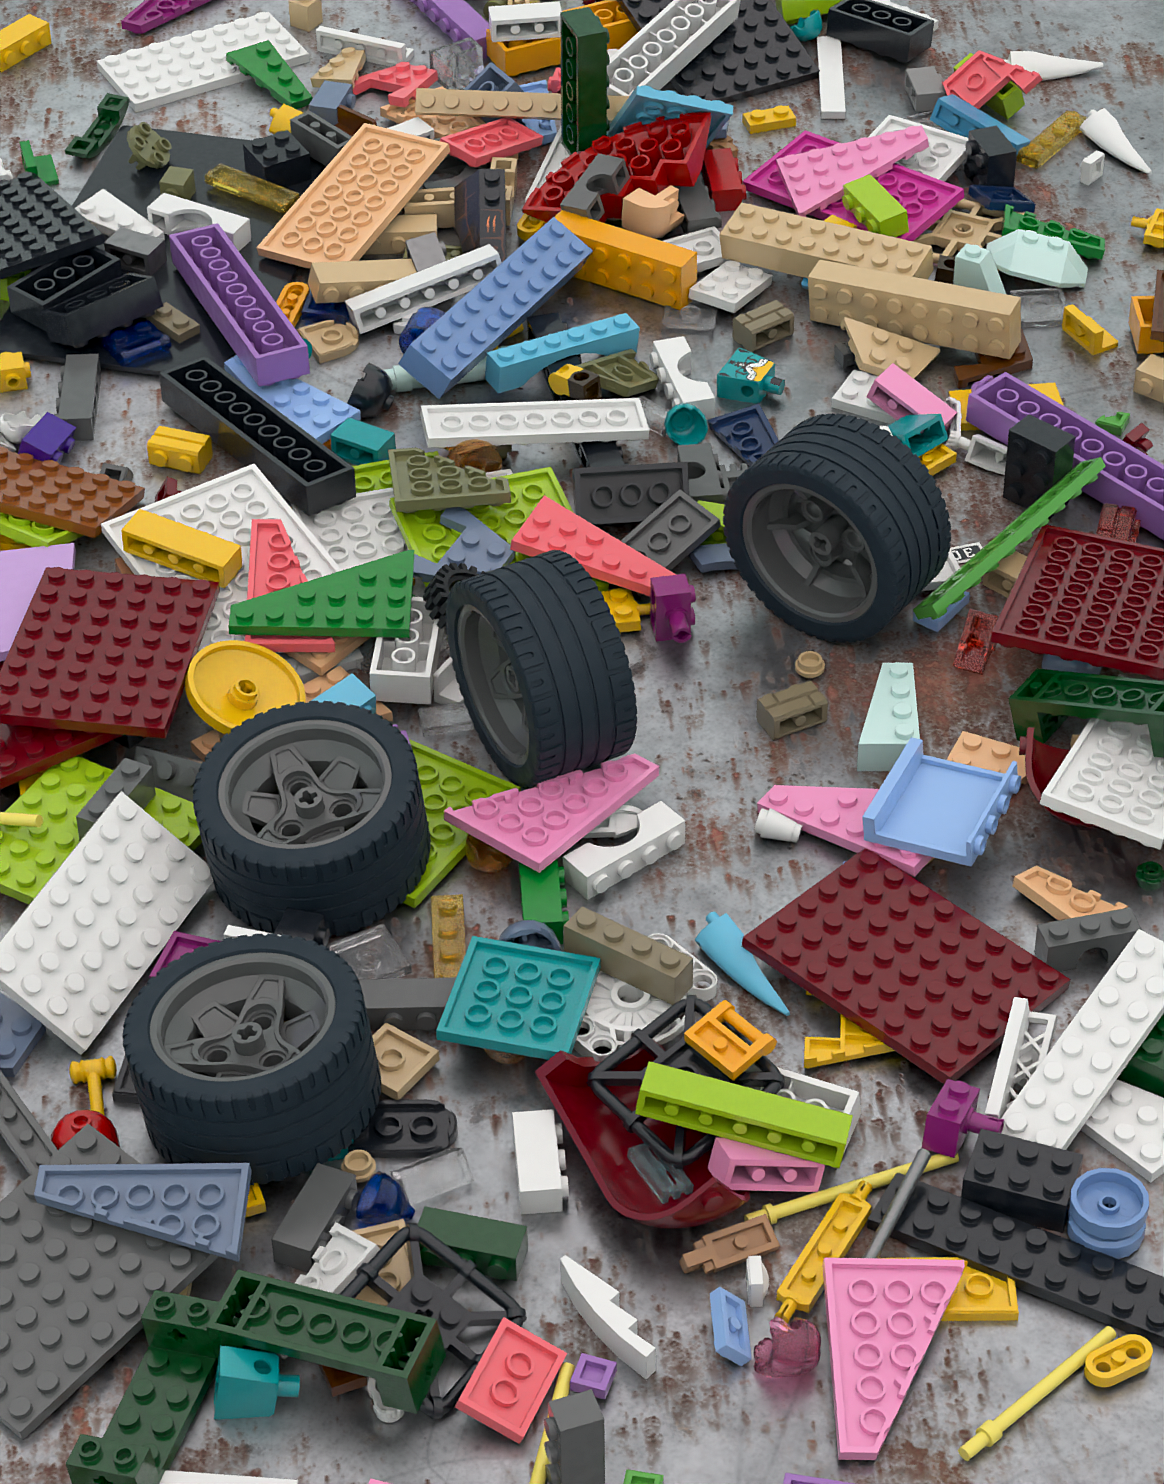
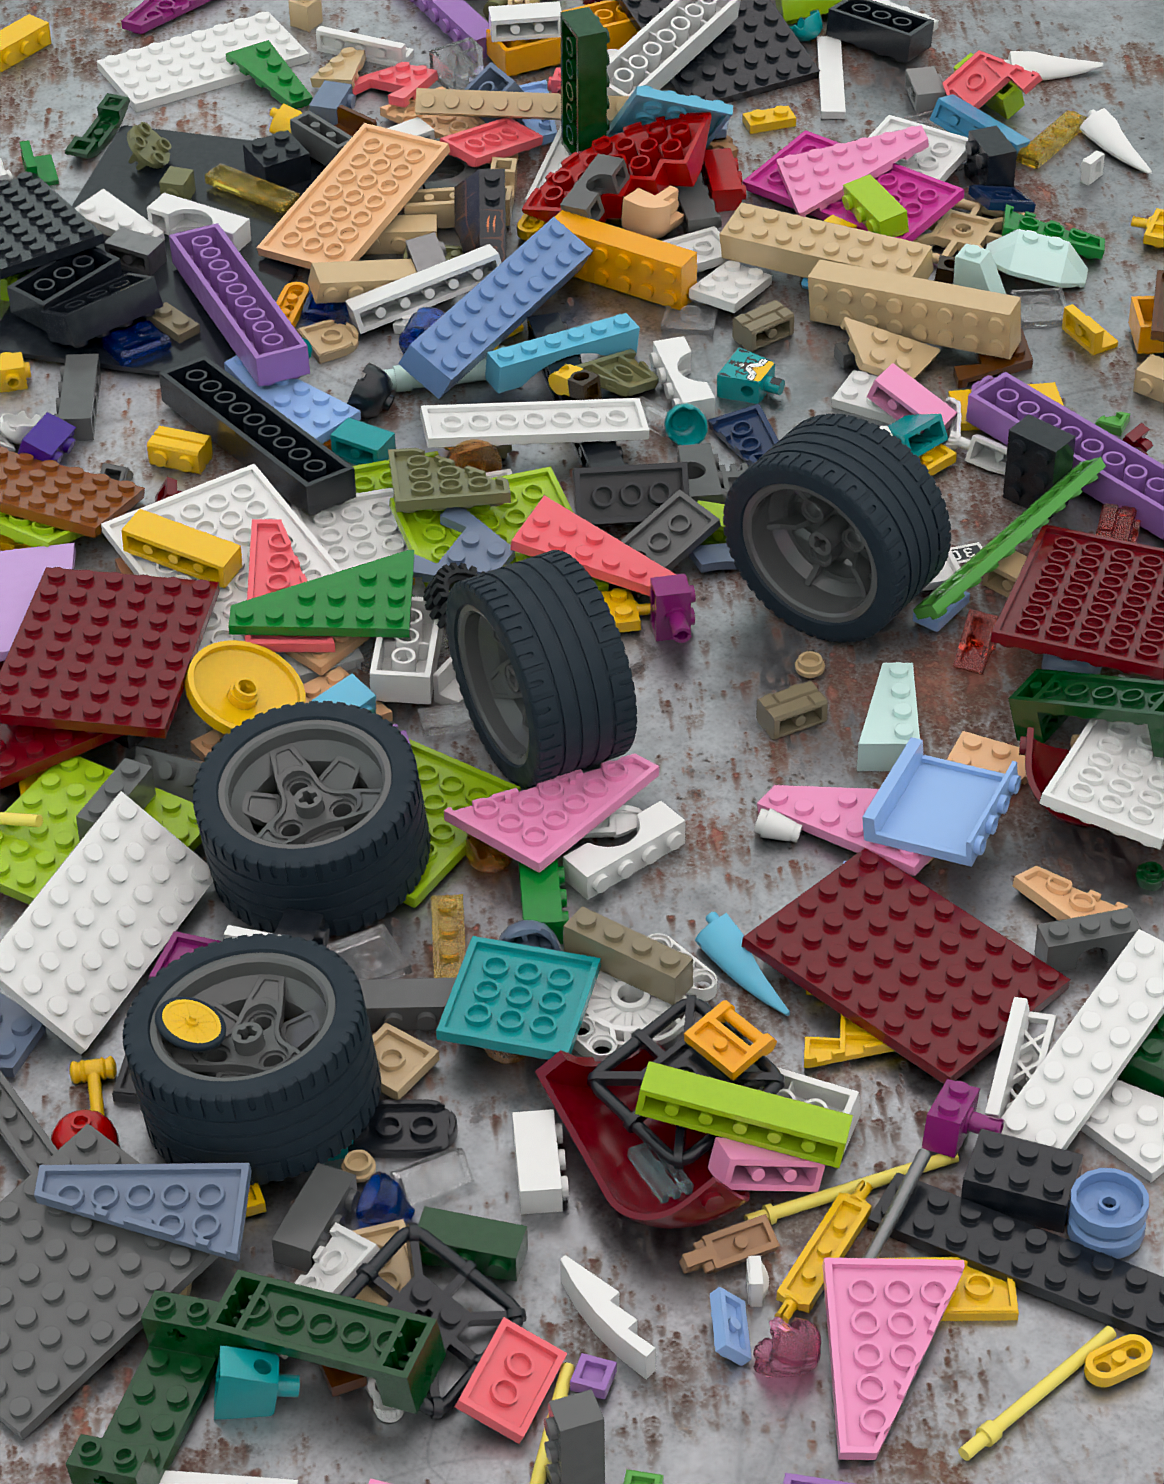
(190, 1024): none -> yellow wheel

